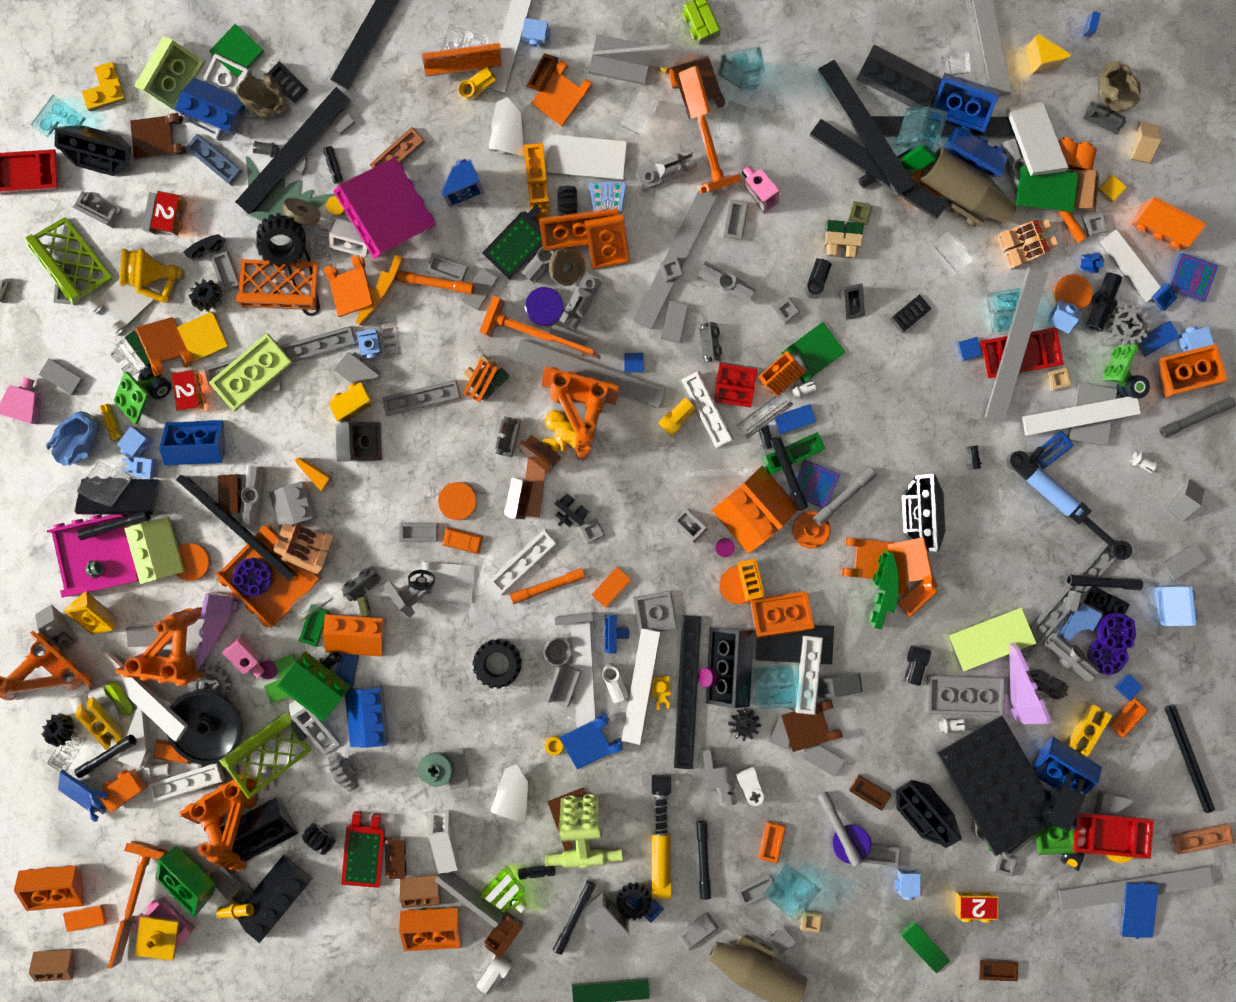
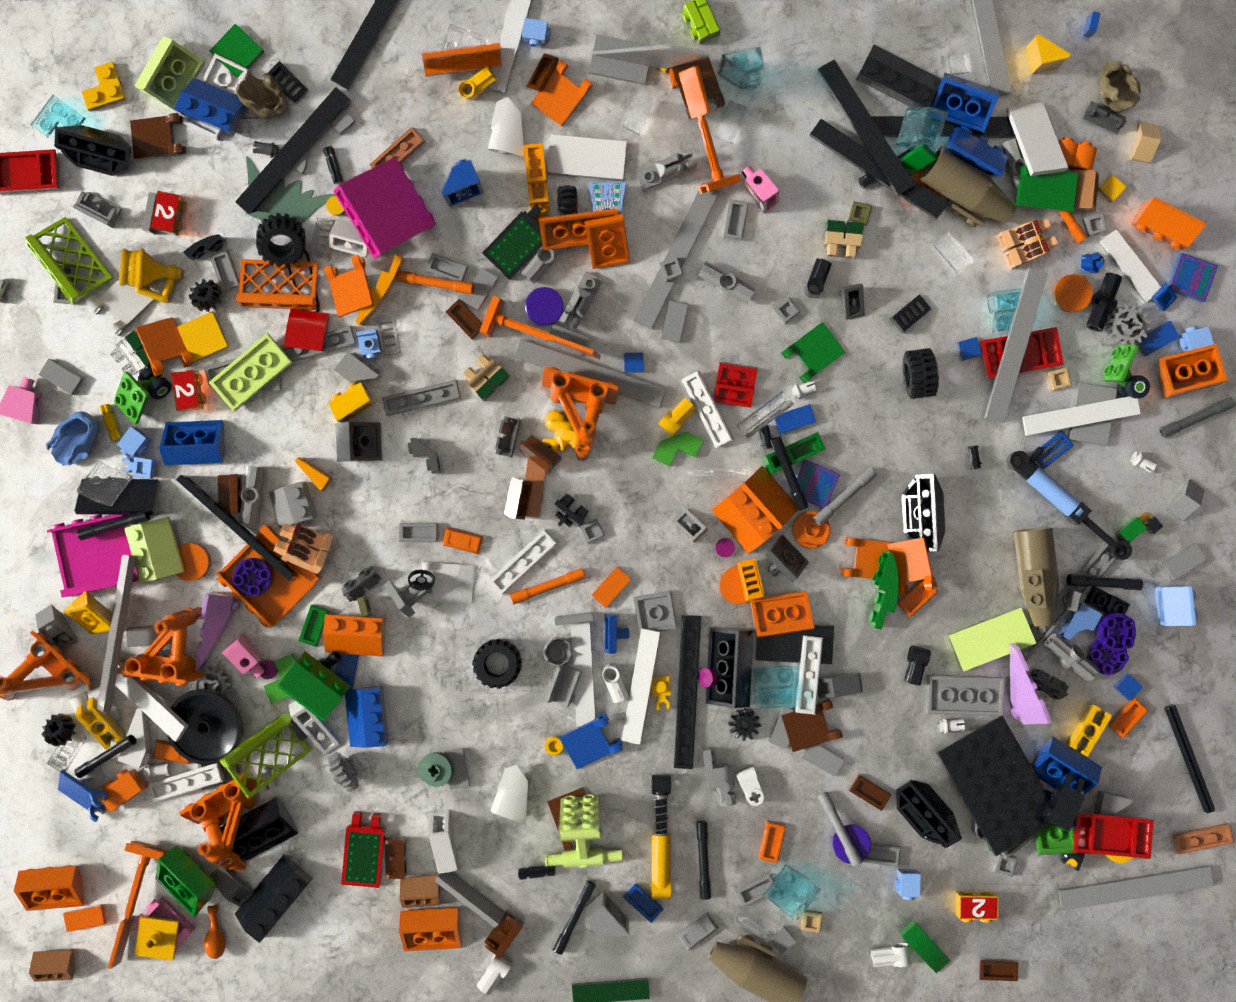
(94, 569): plate -> none
(116, 633): none -> light grey tile
(119, 698): lime tile -> none
(213, 159): sand blue tile -> none
(214, 940): none -> orange piece
(234, 911): yellow pin -> none
(302, 211): dark tan tile -> none
(306, 330): none -> red slope
(311, 601): clear tile -> none
(318, 839): black gear -> none
(419, 449): none -> dark grey slope
(457, 501): orange tile -> none
(465, 318): none -> reddish brown tile
(472, 395): orange tile -> none
(504, 891): clear neon green torso -> none
(557, 263): dark tan tile -> none
(633, 912): black tyre -> none
(668, 447): none -> bright green tile
(710, 333): dark grey hinge -> none
(782, 374): orange brick -> none
(786, 559): none -> dark grey tile
(895, 955): none -> white piece
(920, 373): none -> black tyre
(1037, 573): none -> dark tan piece
(1064, 316): light blue brick -> none
(1136, 526): none -> piece
(1139, 910): blue piece -> none

